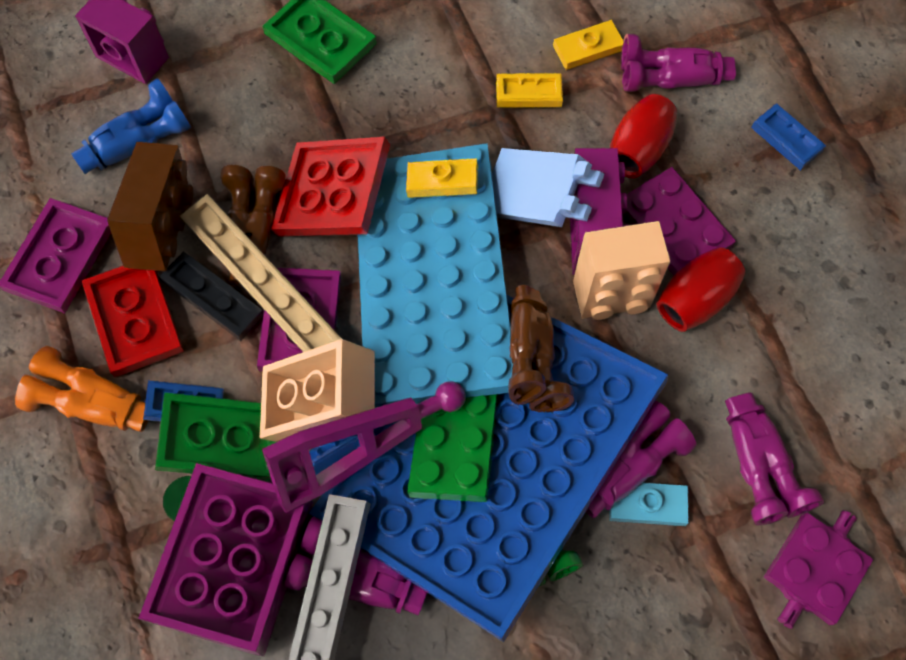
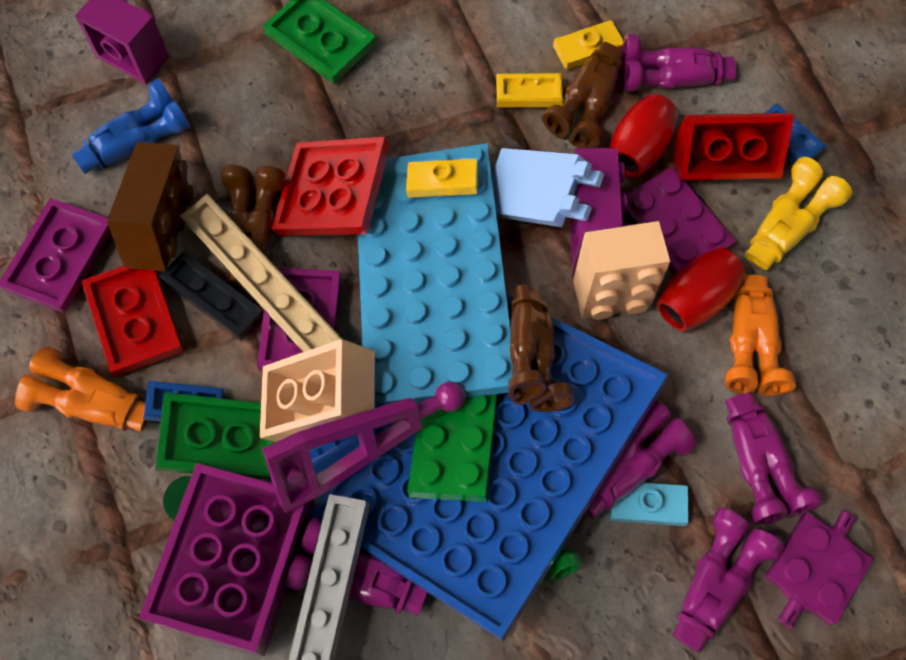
(589, 89): none -> reddish brown piece
(714, 587): none -> magenta piece
(732, 146): none -> red slope
(756, 330): none -> orange piece
(788, 223): none -> yellow piece

